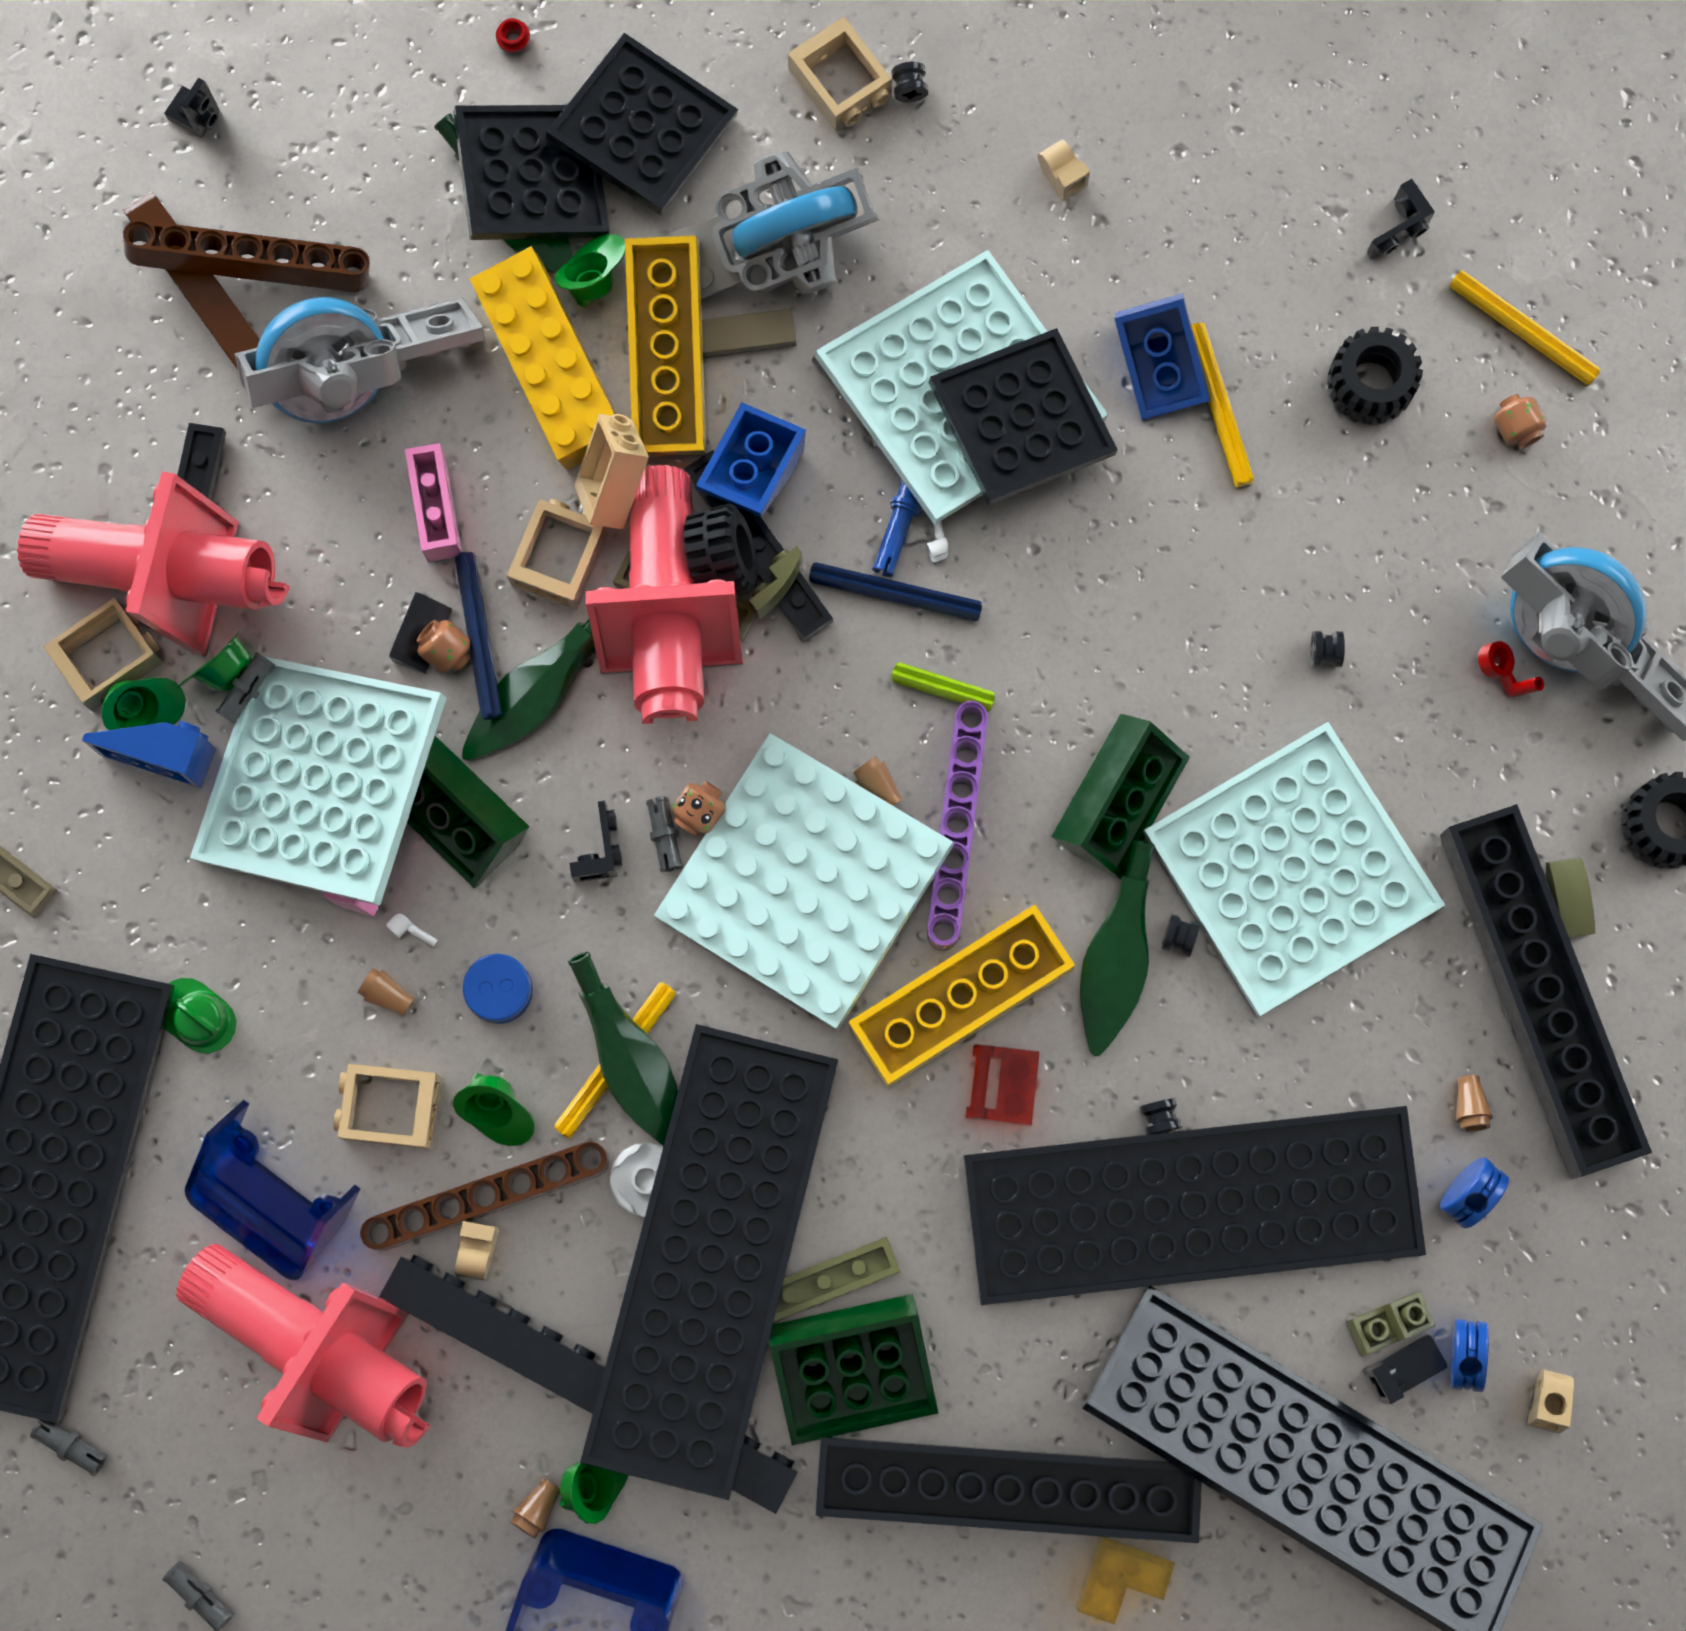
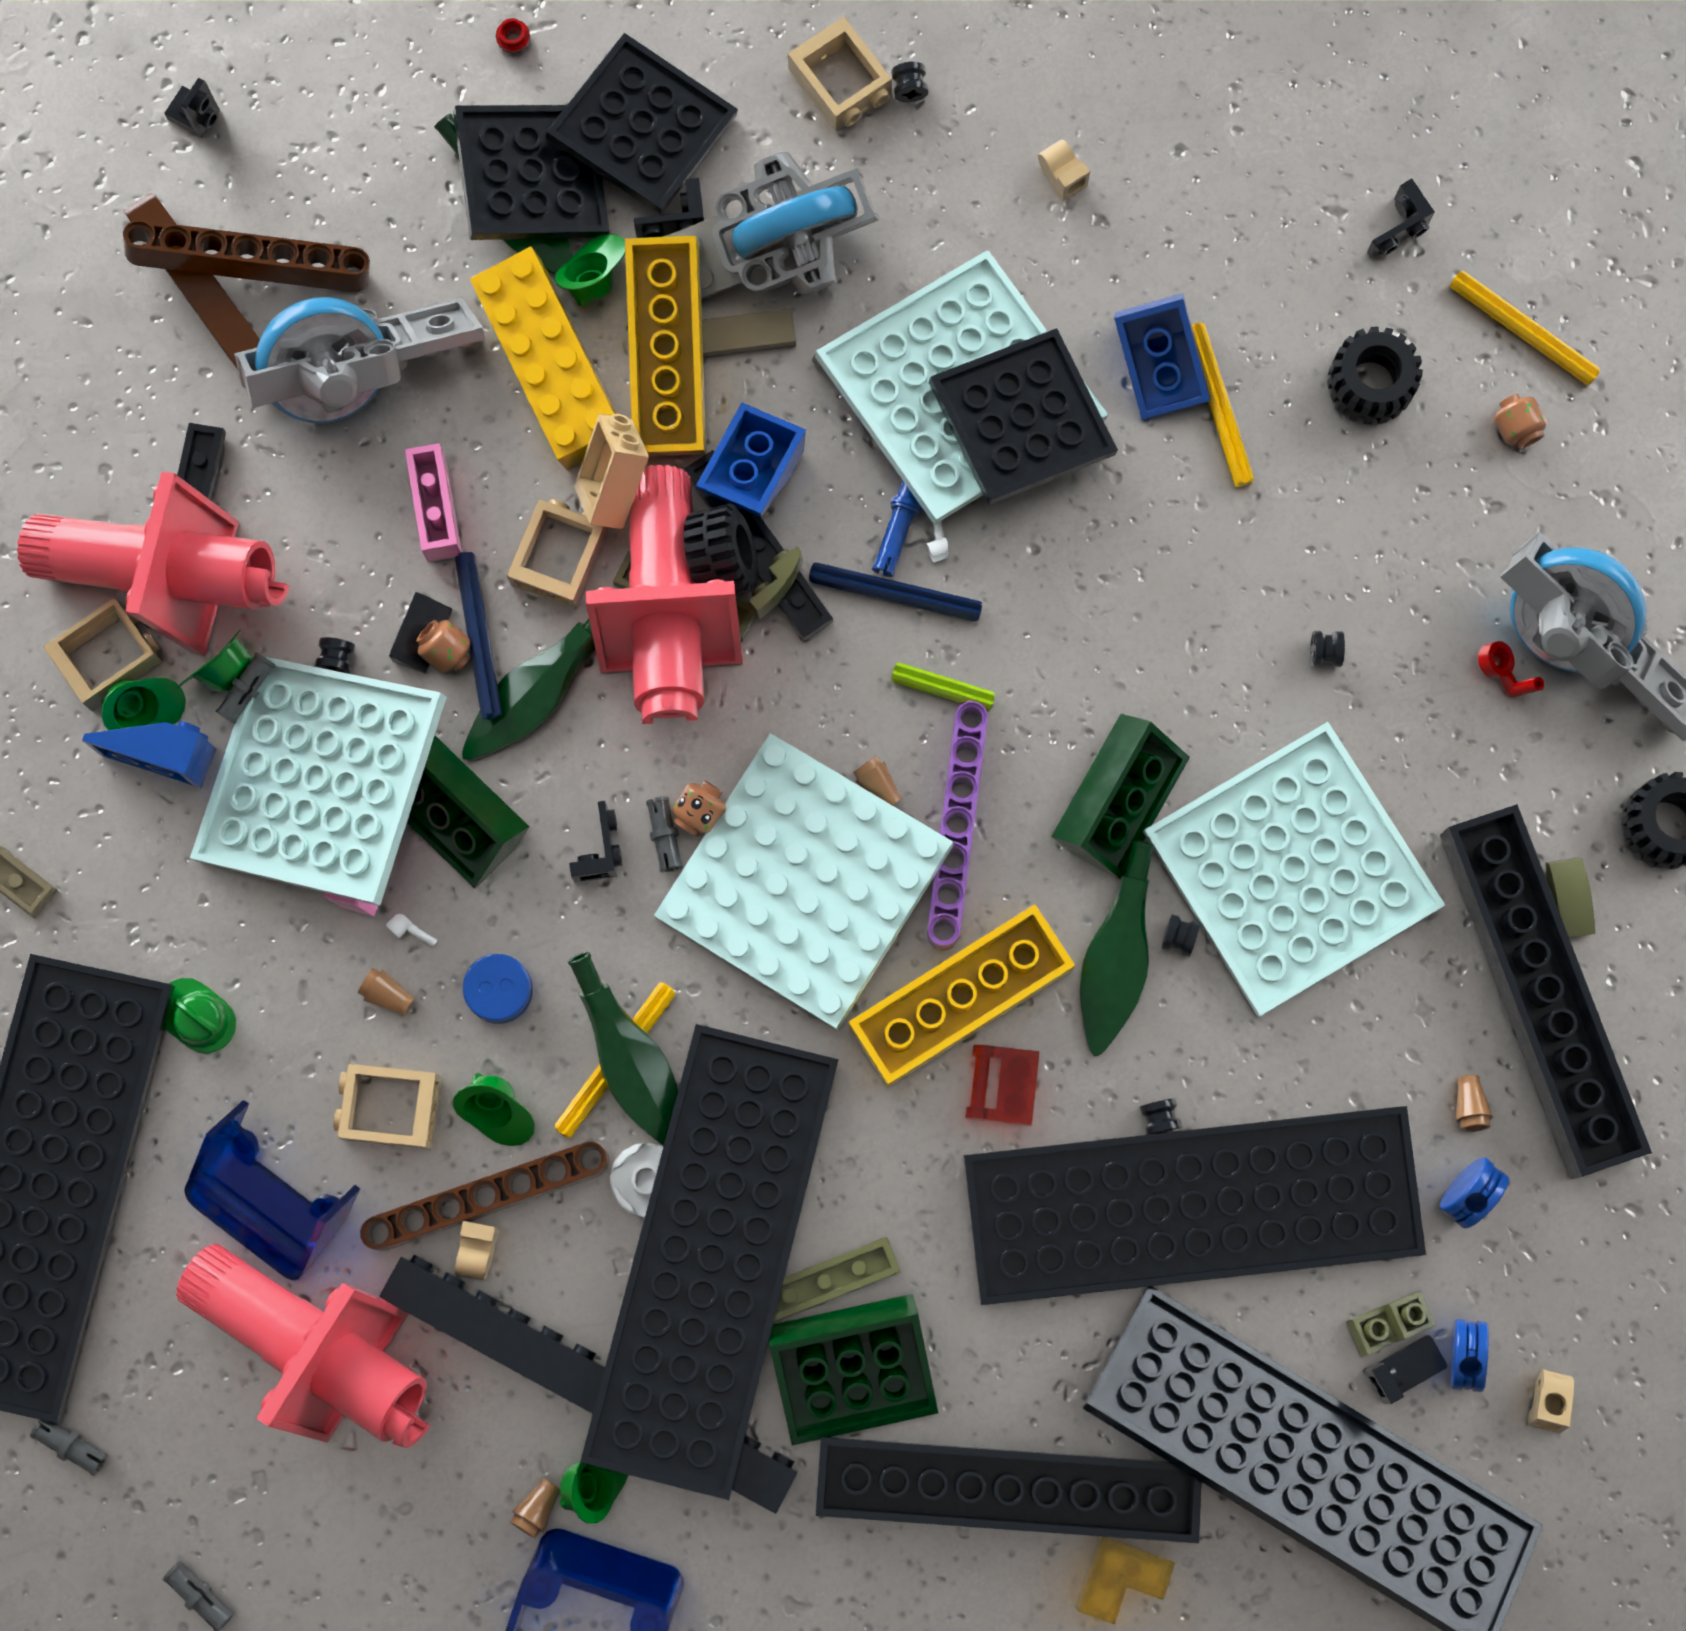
(335, 654): none -> black wheel
(670, 223): none -> black bracket

